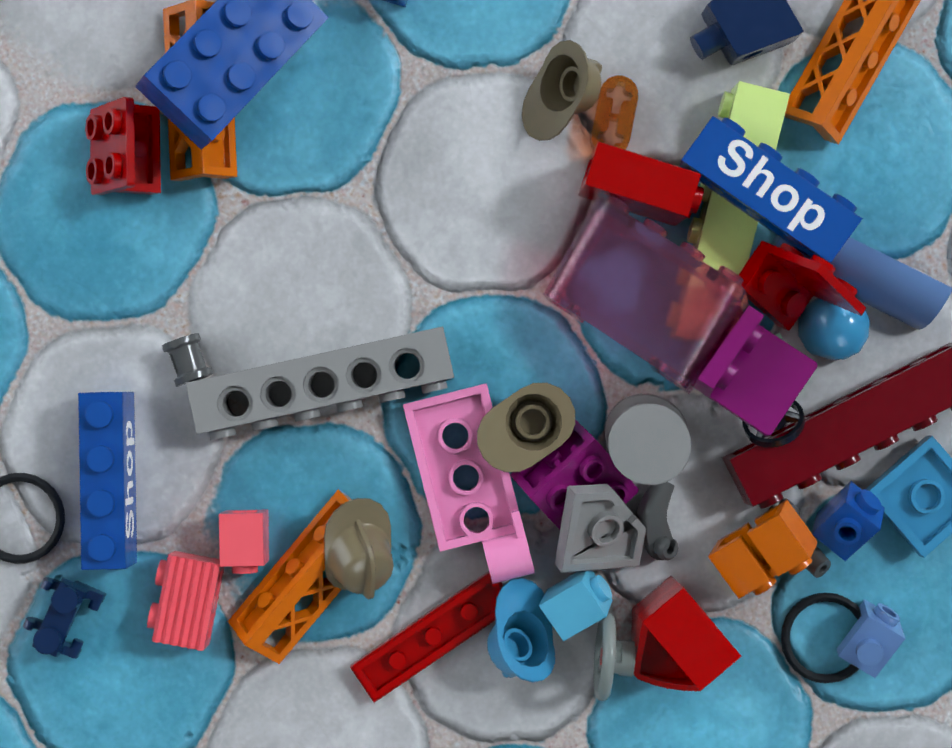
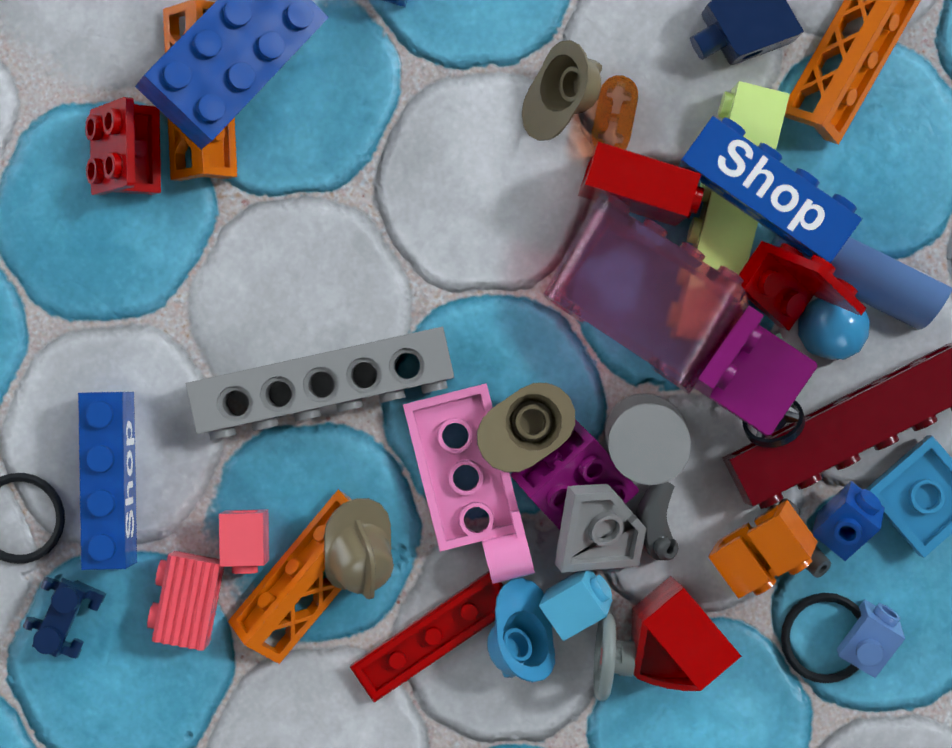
(187, 359): dark grey bush -> none

